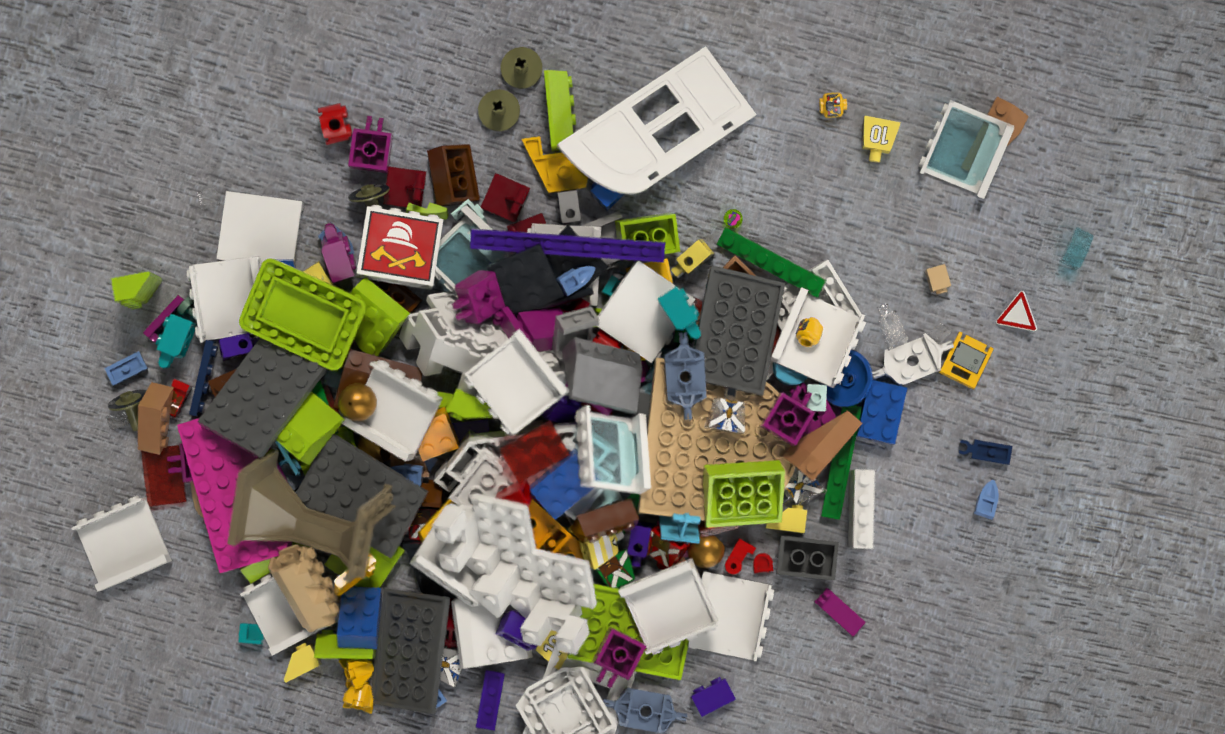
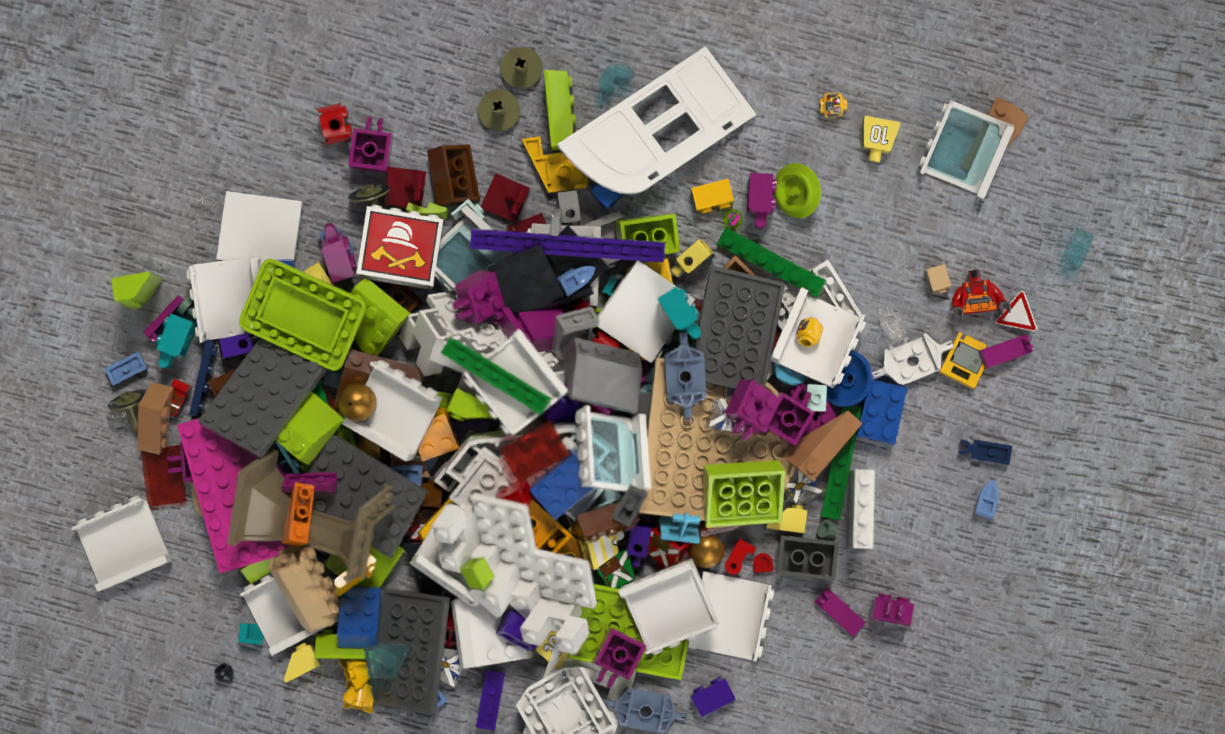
(224, 673): none -> black plate
(298, 515): none -> orange slope
(321, 481): none -> magenta hinge
(386, 659): none -> clear light blue slope
(477, 573): none -> lime brick
(495, 375): none -> green plate
(556, 222): none -> light grey tile
(614, 73): none -> clear light blue cylinder
(629, 505): none -> dark grey slope
(712, 195): none -> yellow brick
(751, 408): none -> magenta hinge
(760, 197): none -> magenta hinge
(797, 190): none -> lime piece
(827, 530): none -> sand green tile
(890, 610): none -> magenta hinge
(977, 297): none -> torso
(1006, 351): none -> magenta hinge

